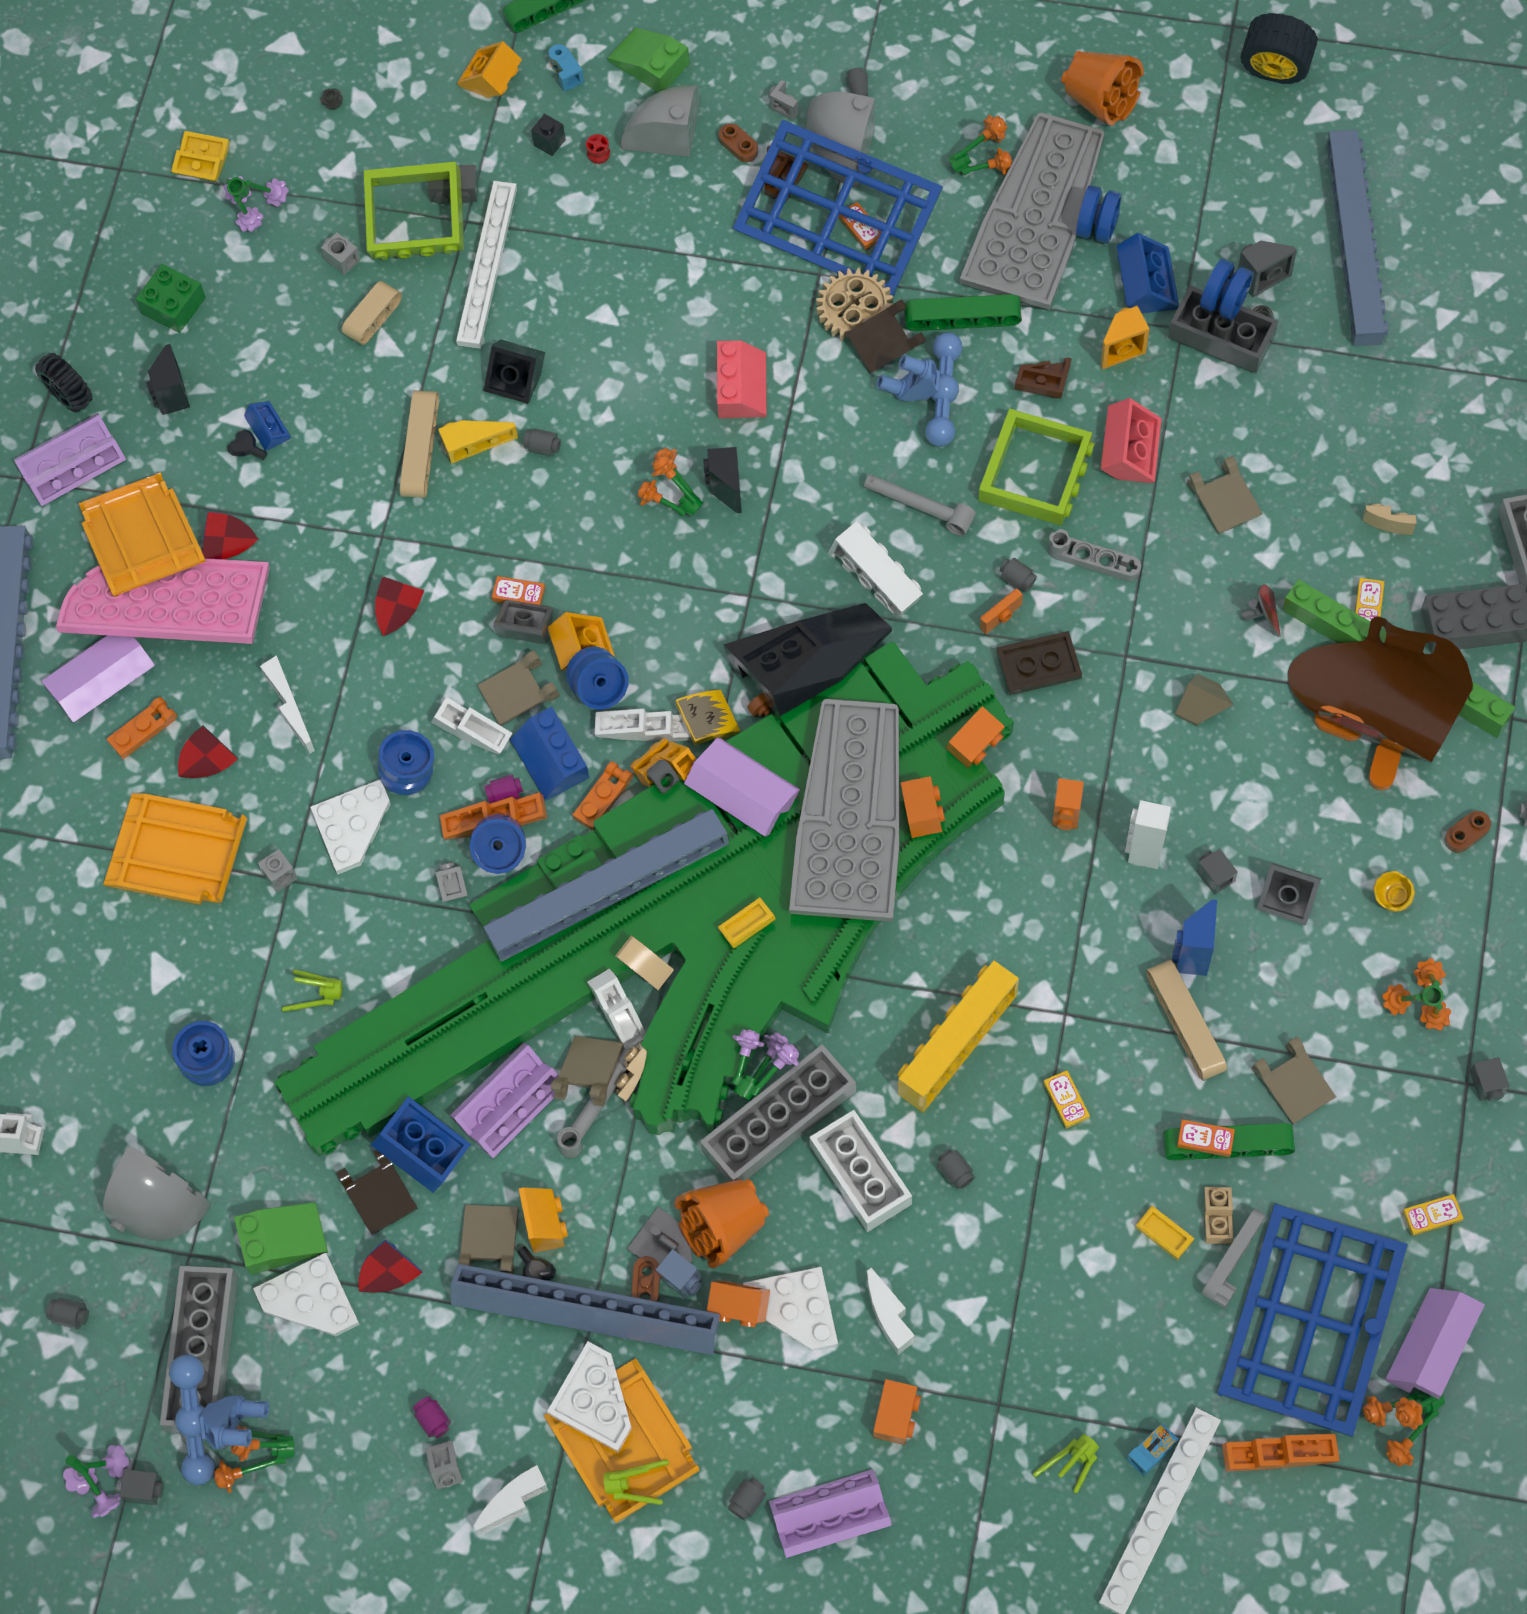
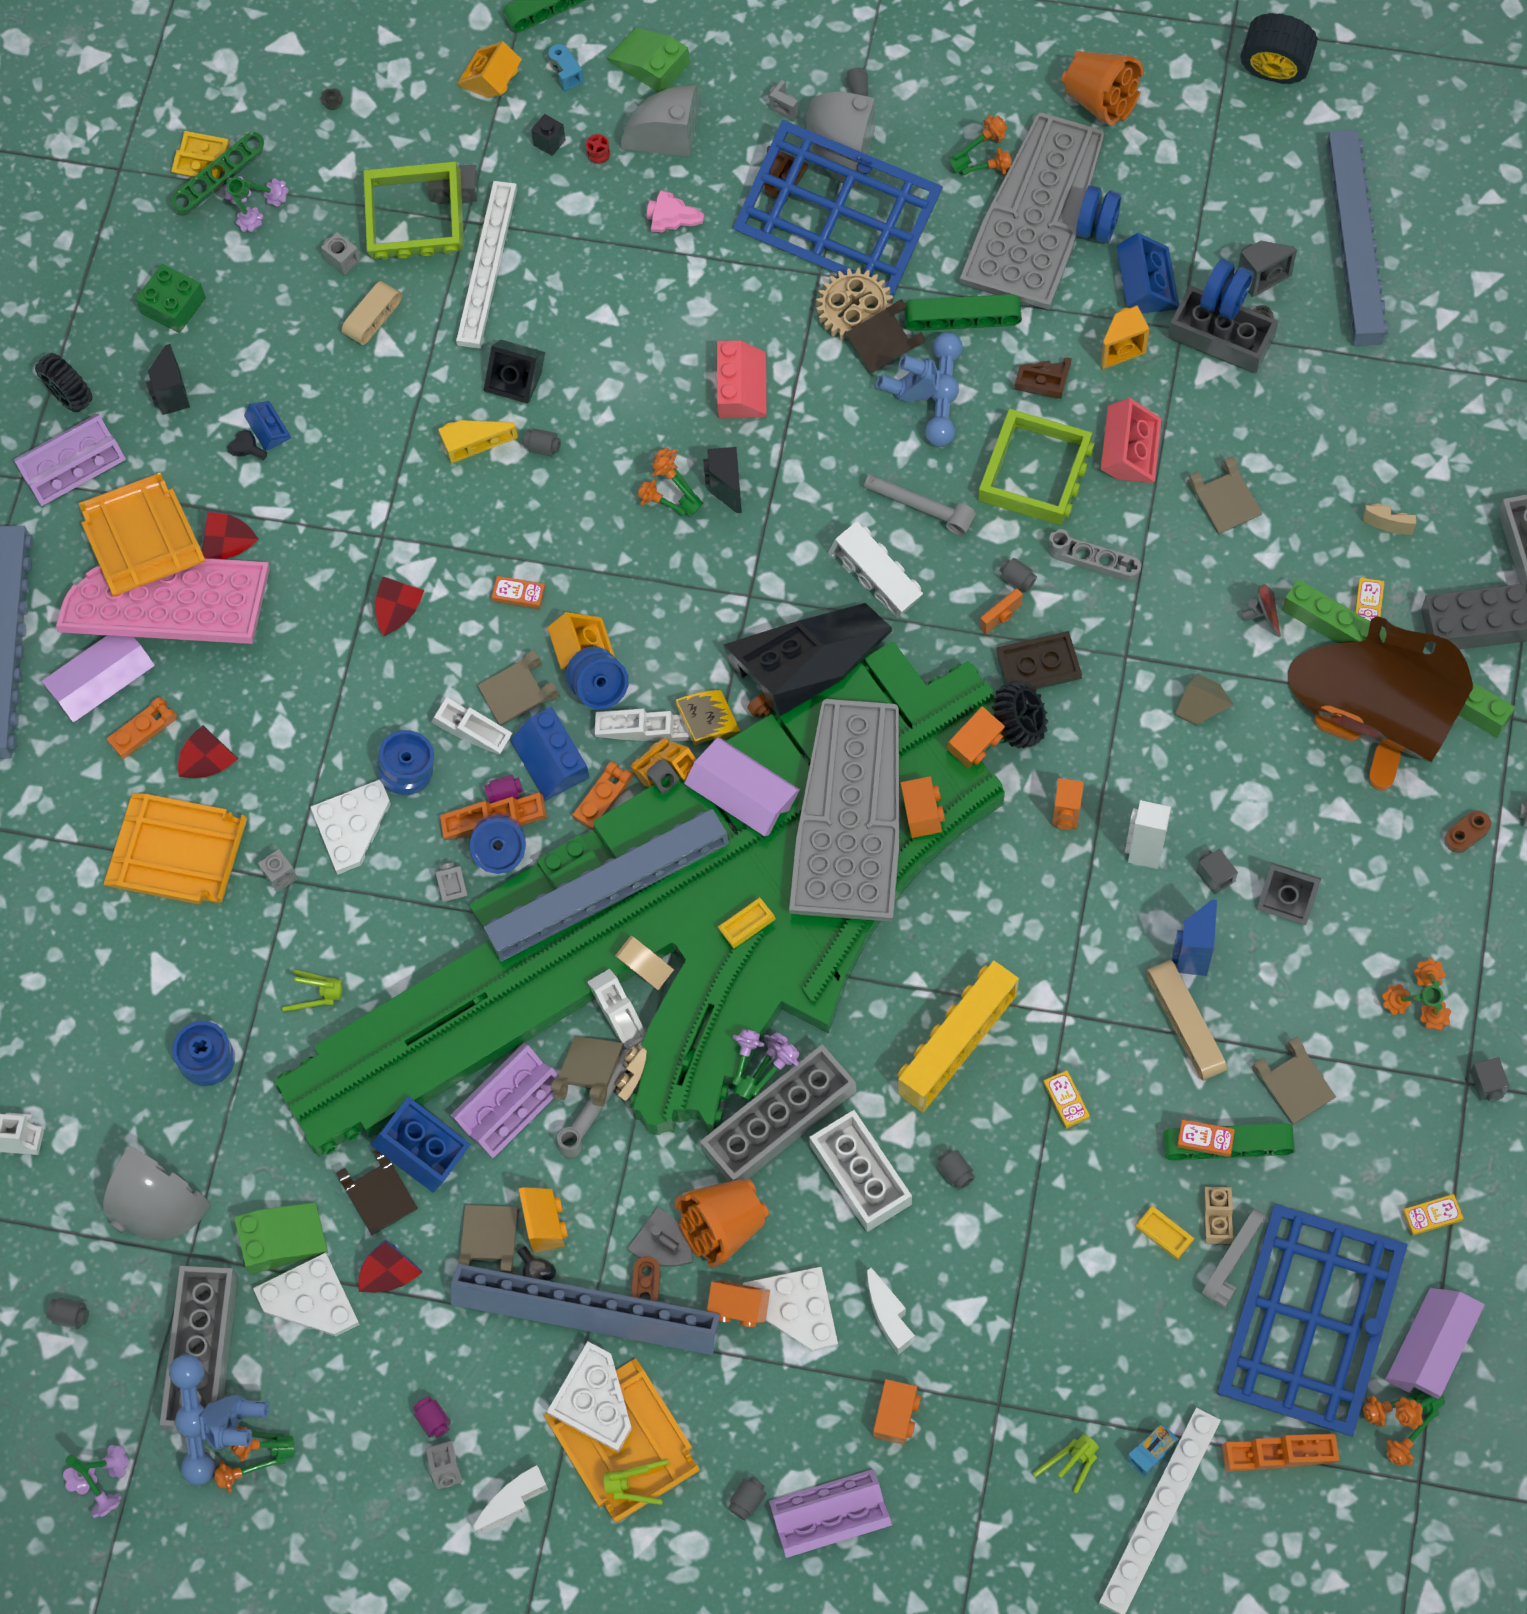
(141, 1487): dark grey brick -> none
(223, 163): none -> green beam
(274, 675): white slope -> none
(419, 444): tan beam -> none
(523, 621): flat silver slope -> none
(671, 213): none -> bright pink rock
(679, 1274): sand blue brick -> none
(735, 142): dark orange plate -> none
(862, 233): tile -> none
(1021, 713): none -> black gear
(1394, 891): yellow hair -> none

